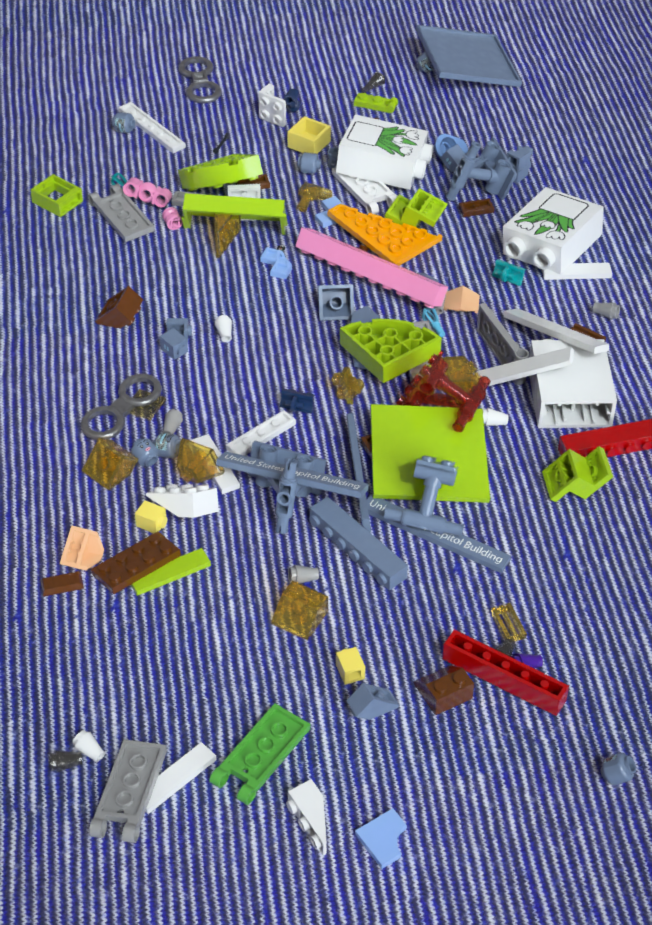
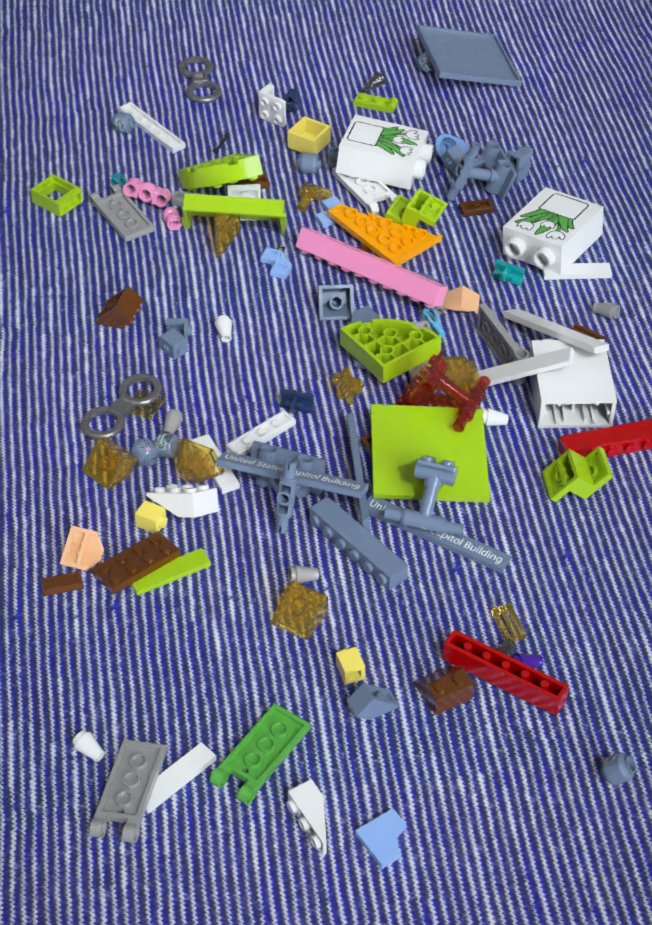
(64, 760): clear smoke cone -> none

